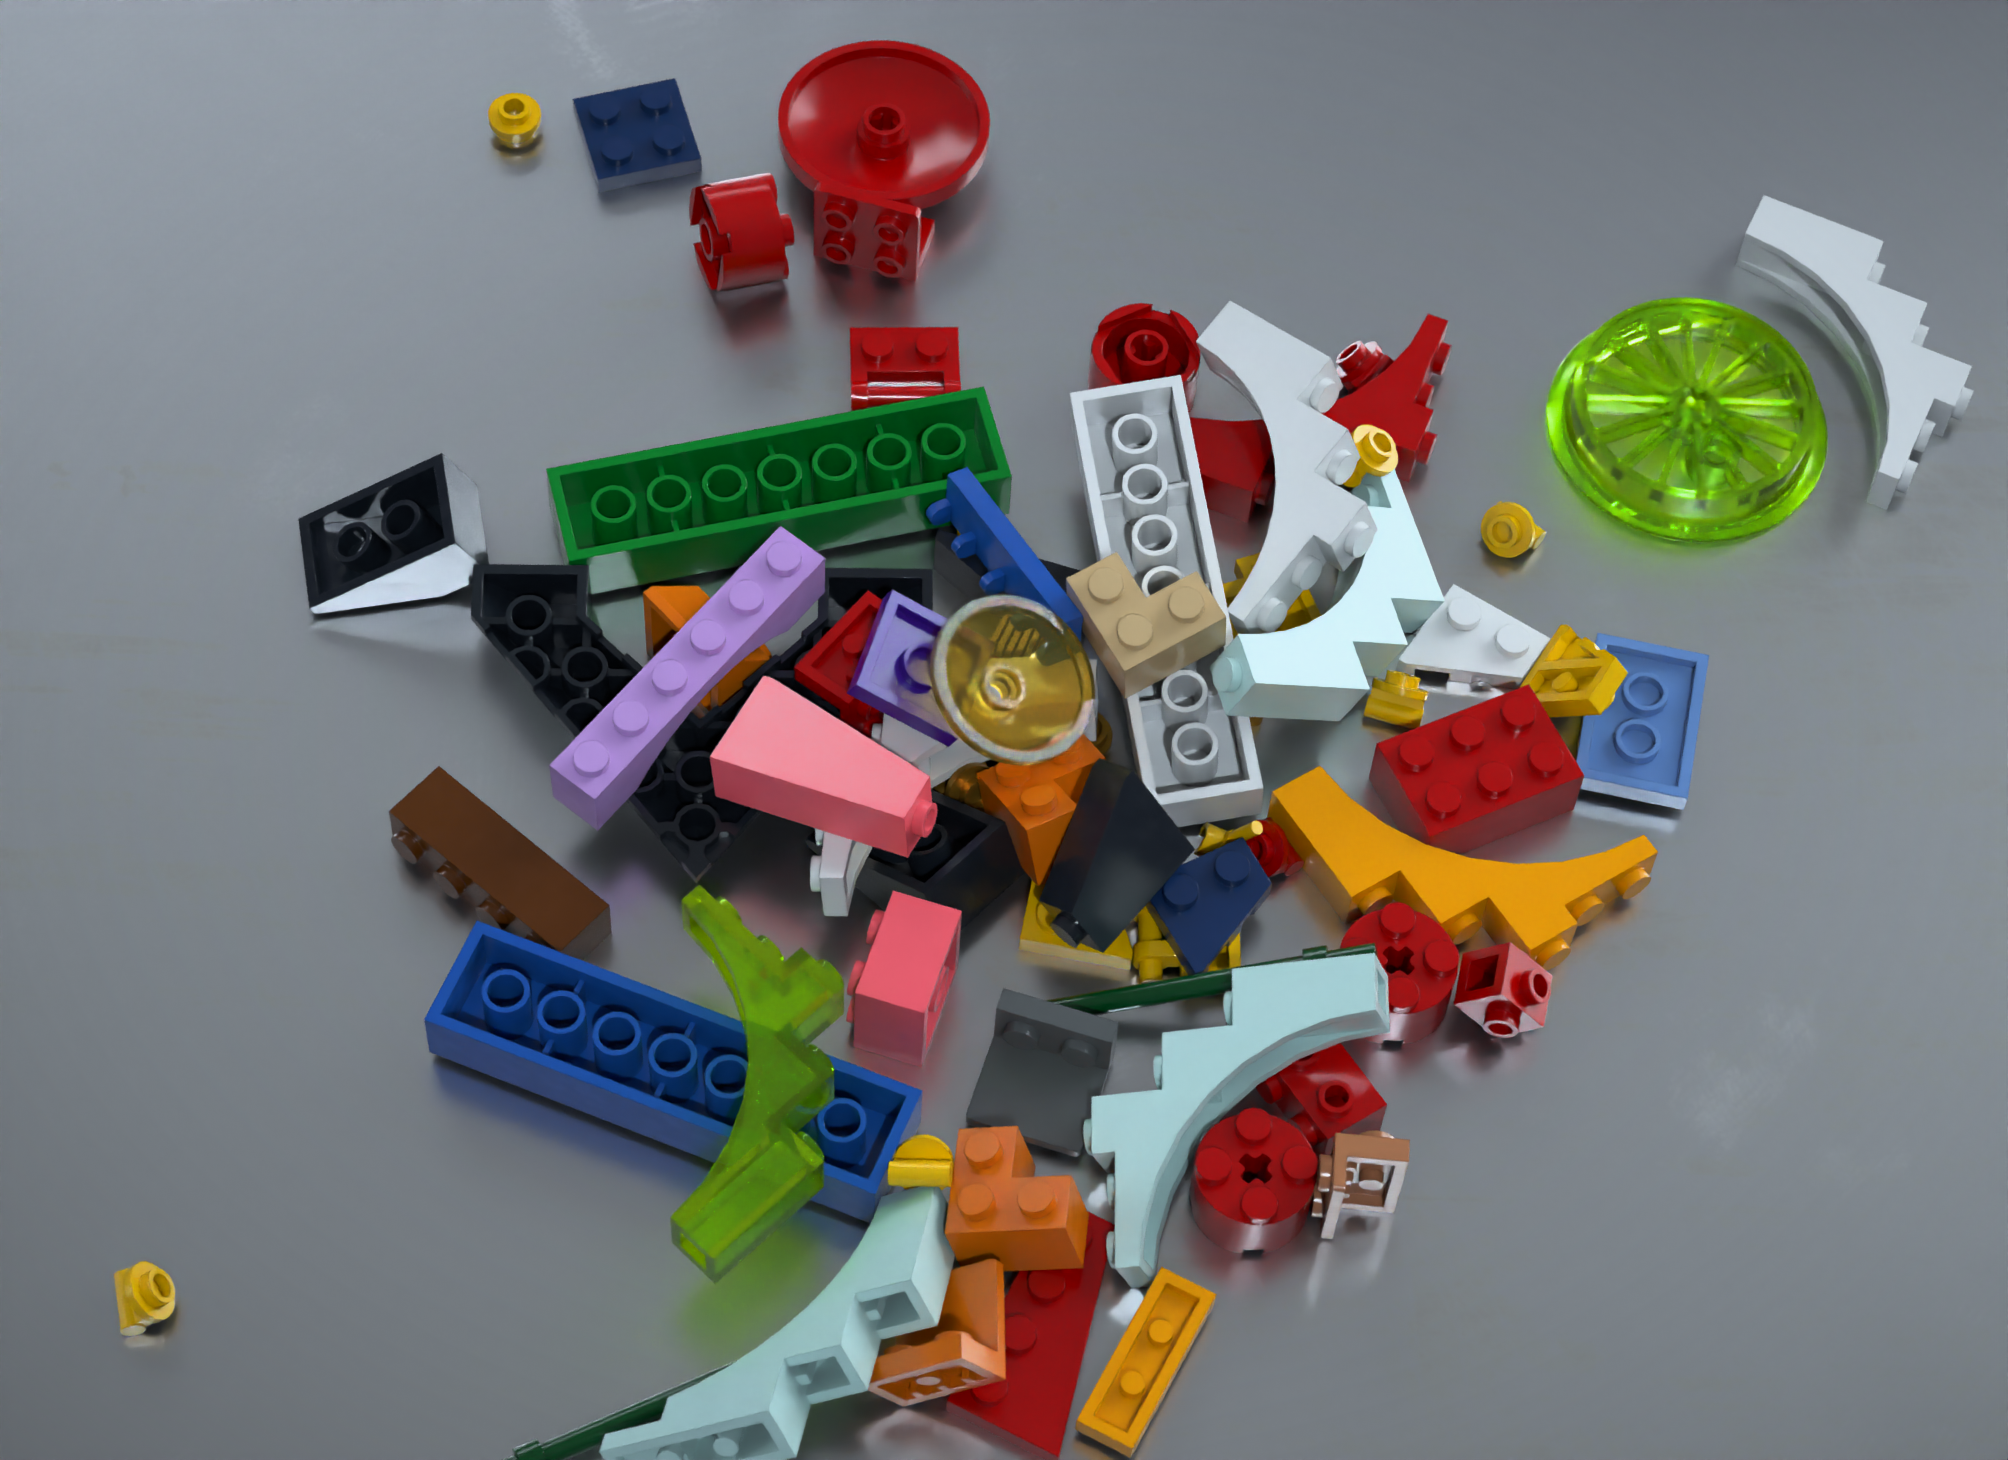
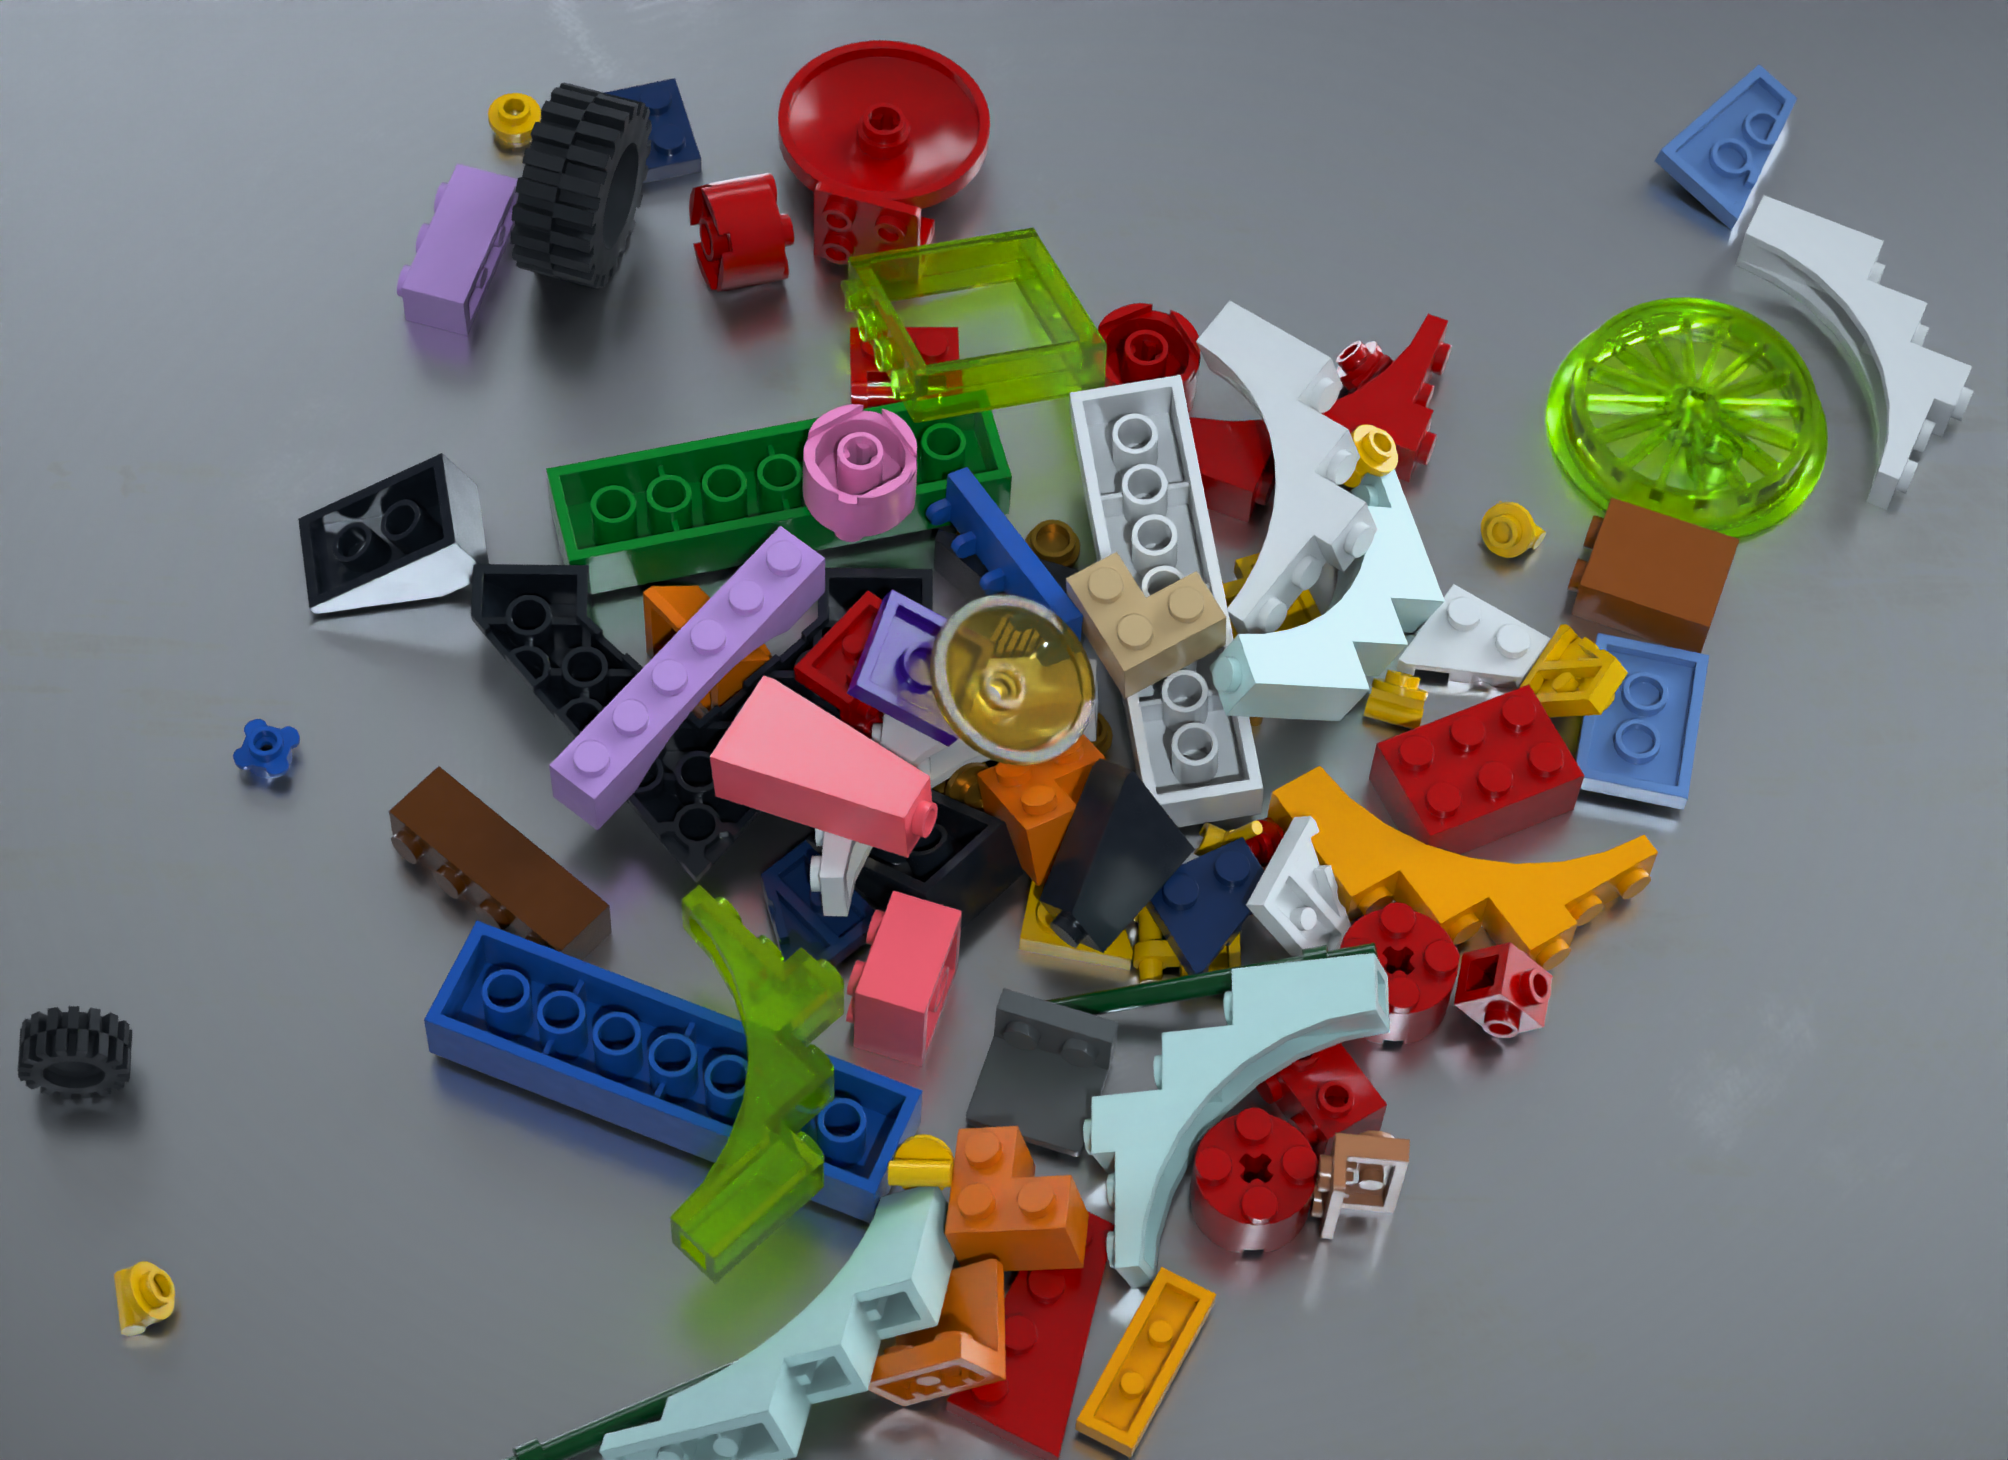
(75, 1052): none -> black tyre
(270, 762): none -> blue plate
(459, 250): none -> lavender brick
(581, 185): none -> black tyre
(799, 913): none -> dark blue wing
(859, 471): none -> bright pink brick
(986, 381): none -> clear neon green window
(1054, 542): none -> pearl gold plate
(1299, 895): none -> white wing
(1652, 575): none -> dark orange brick
(1729, 144): none -> medium blue wing

